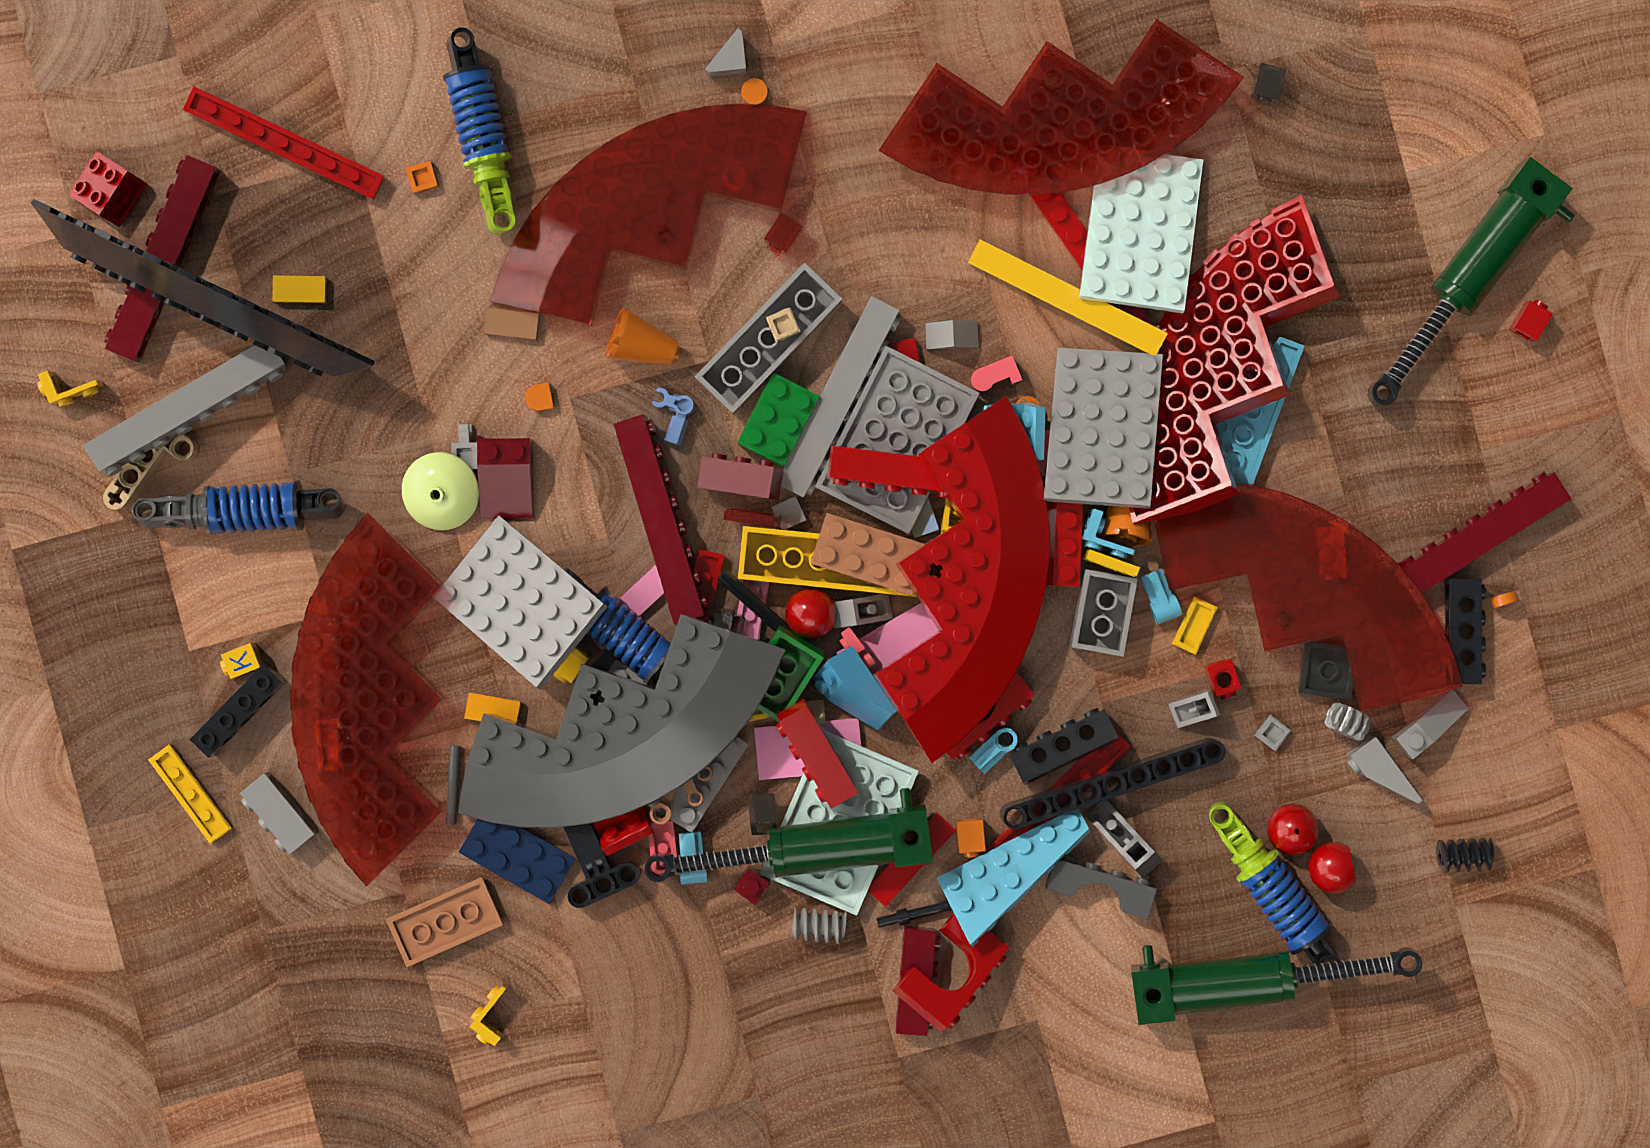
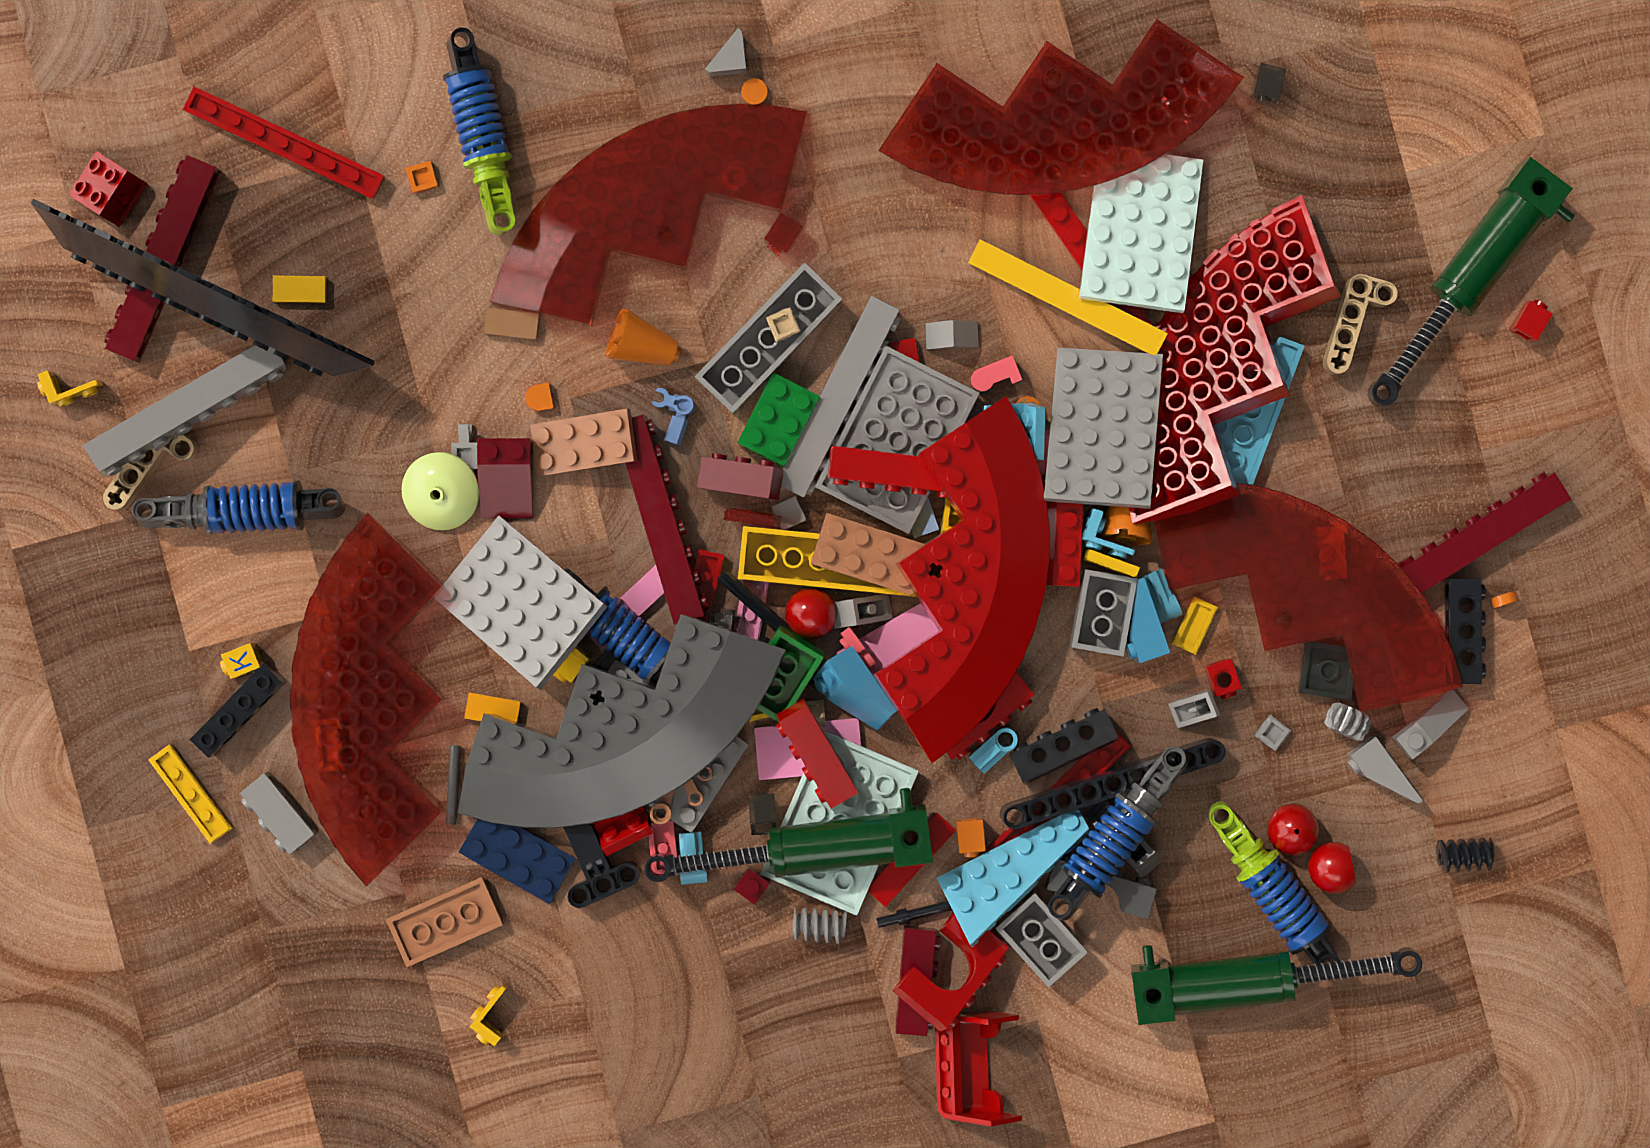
(583, 442): none -> nougat plate
(963, 1070): none -> red windscreen
(1040, 939): none -> light grey brick
(1115, 834): none -> piece
(1145, 631): none -> dark azure slope
(1353, 326): none -> tan beam

